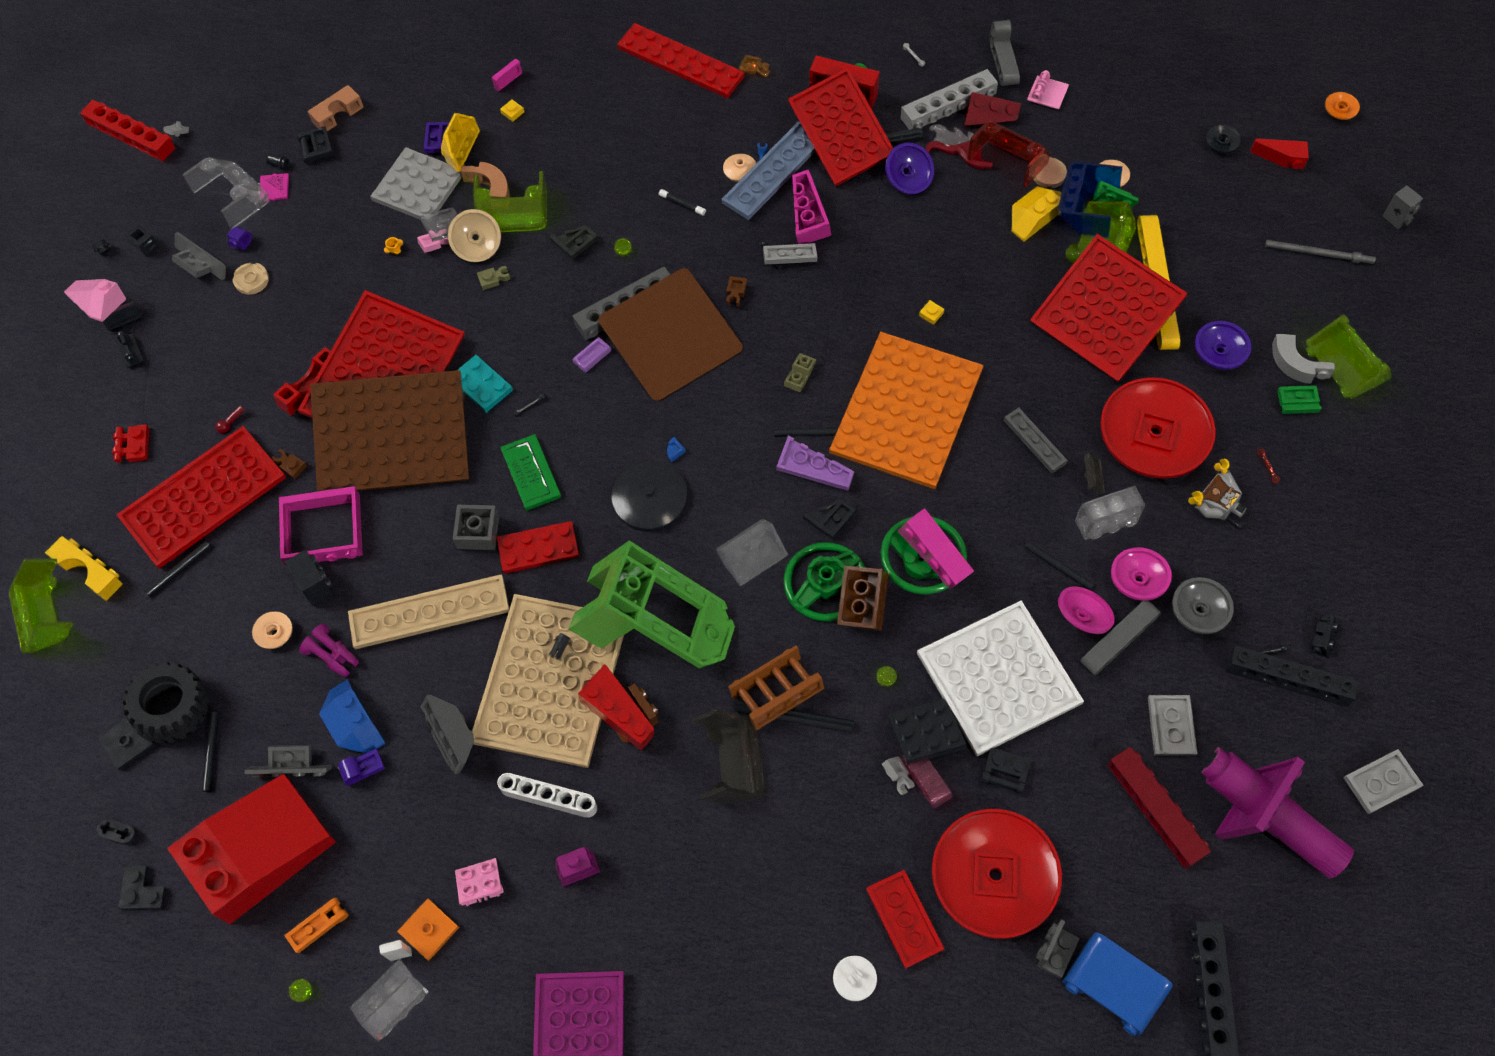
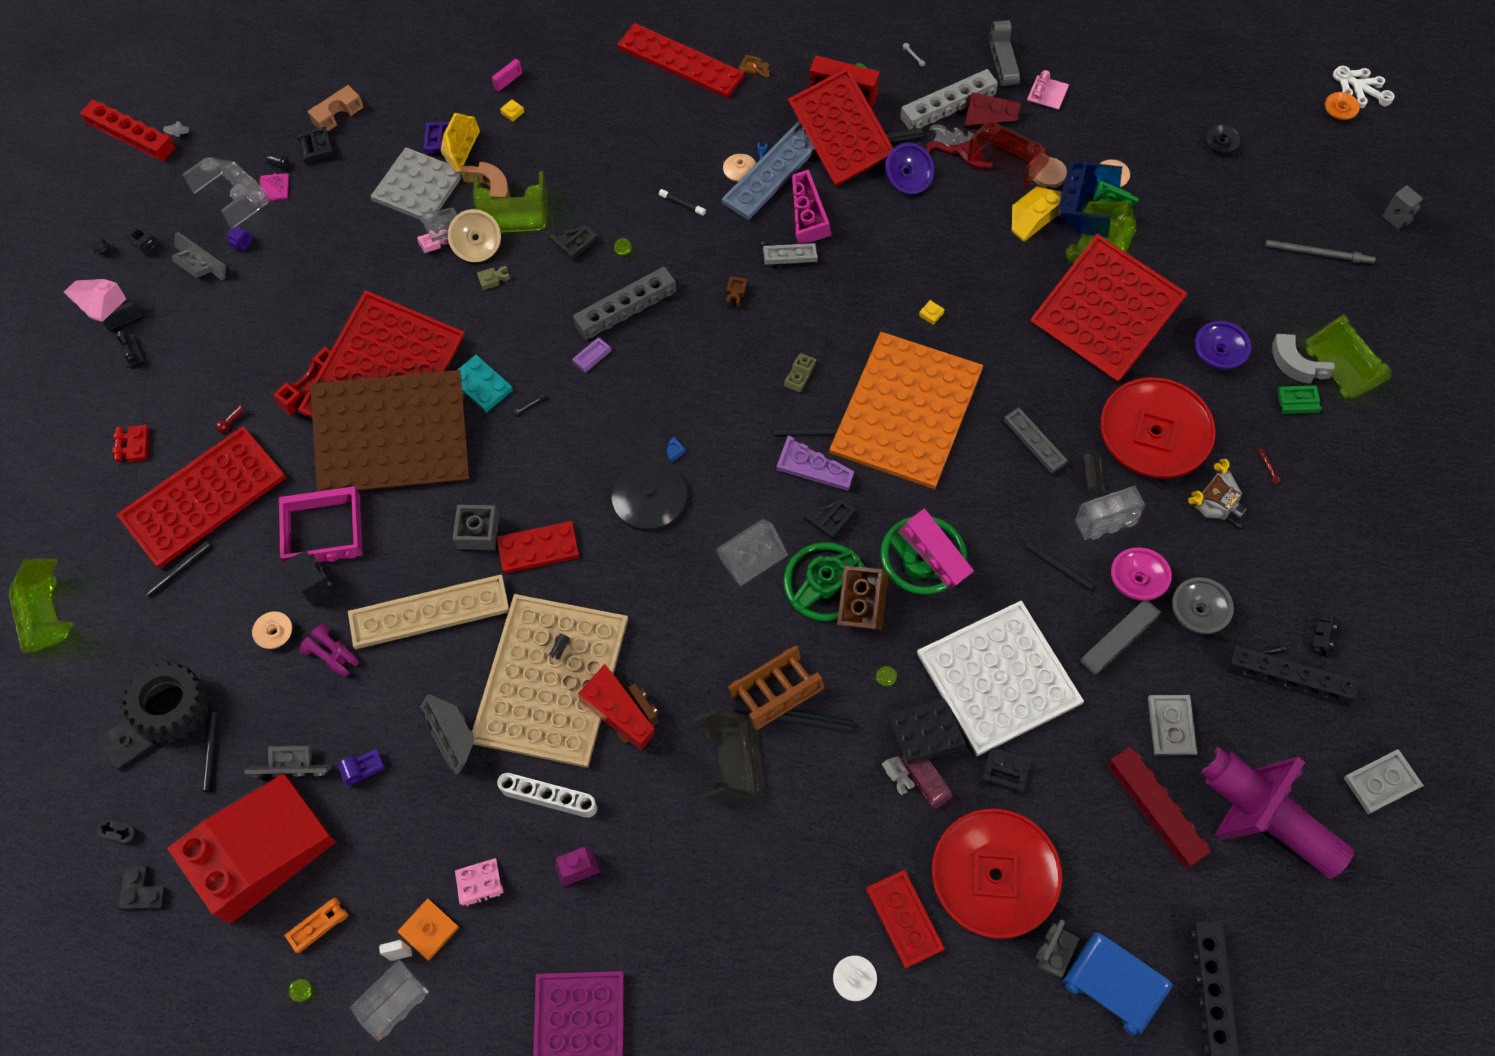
(99, 579): yellow arch -> none
(250, 278): tan tile -> none
(290, 464): reddish brown plate -> none
(349, 720): blue wedge -> none
(393, 241): light orange plate -> none
(530, 472): green tile -> none
(625, 586): bright green bracket -> none
(670, 334): reddish brown piece -> none
(1086, 610): dark pink dish -> none
(1154, 258): yellow beam -> none
(1282, 152): red slope -> none
(1344, 75): none -> white plant

